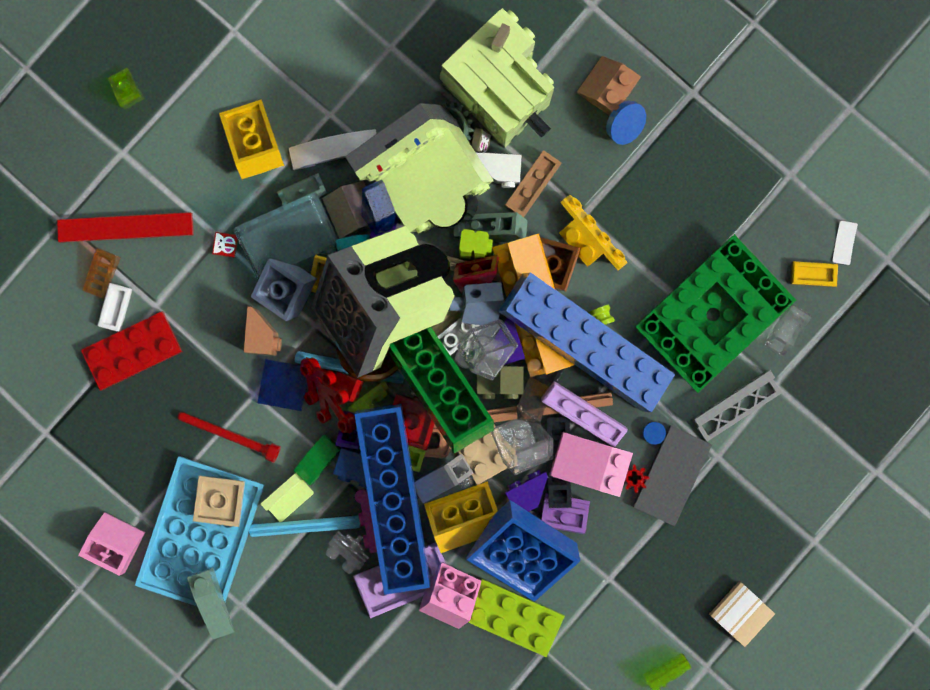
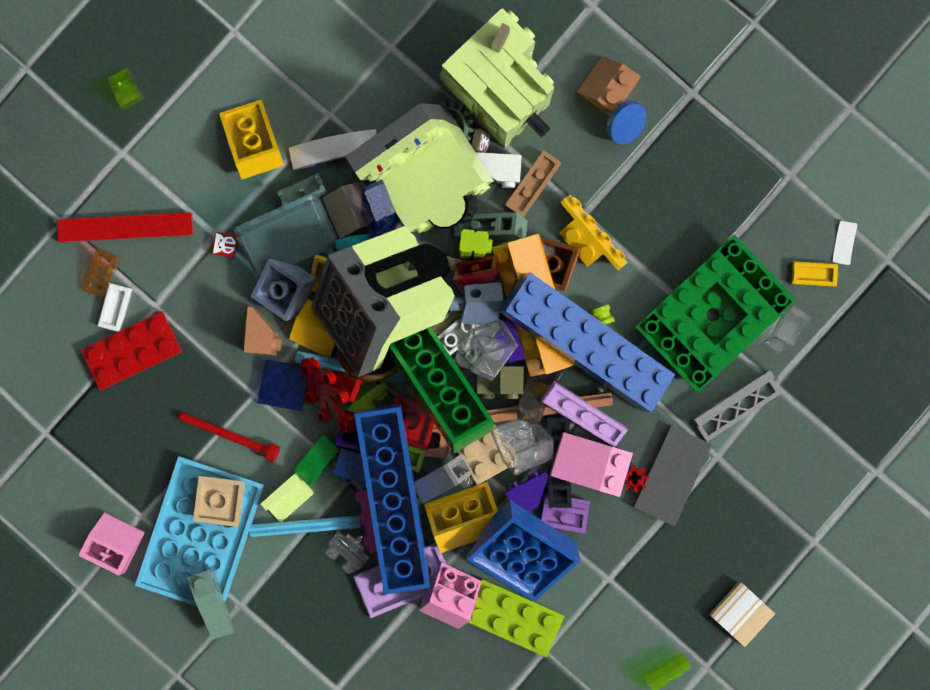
(311, 333): none -> yellow slope
(654, 433): blue tile -> none

